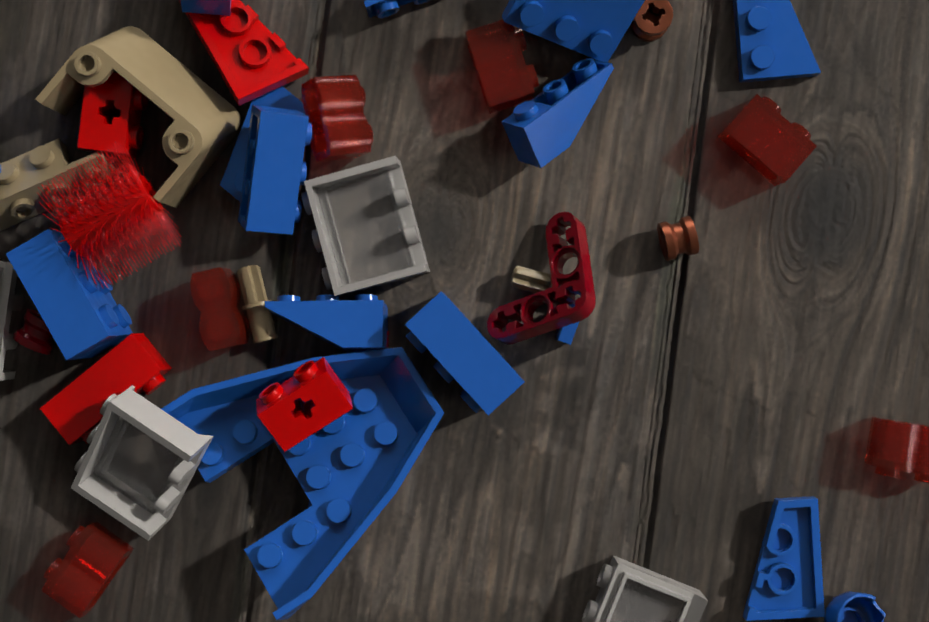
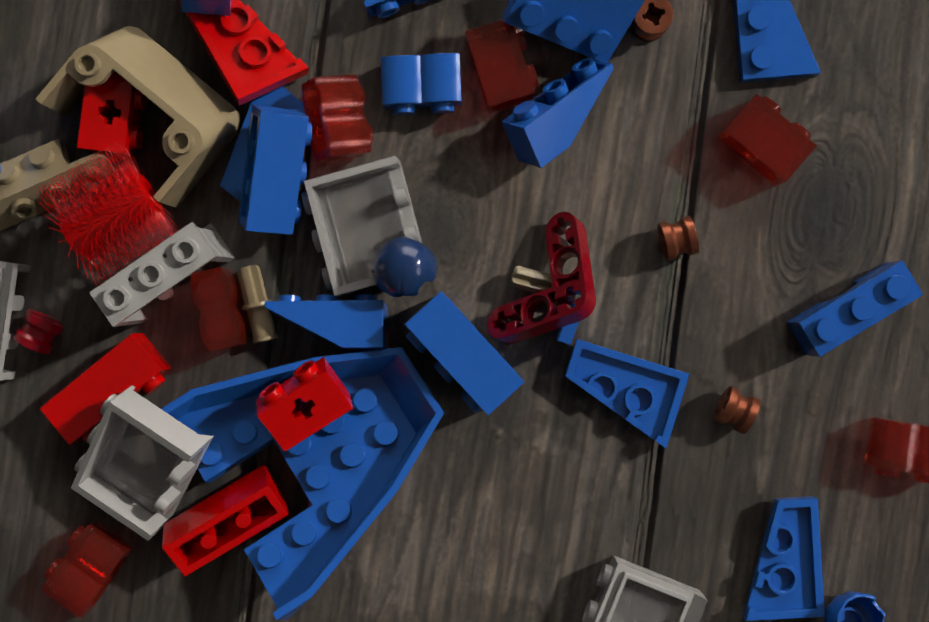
(74, 309): blue brick -> none
(158, 272): none -> light grey window
(224, 520): none -> red brick
(403, 267): none -> dark blue hair
(421, 82): none -> blue brick
(630, 386): none -> blue wing
(737, 409): none -> copper wheel
(865, 304): none -> blue arch

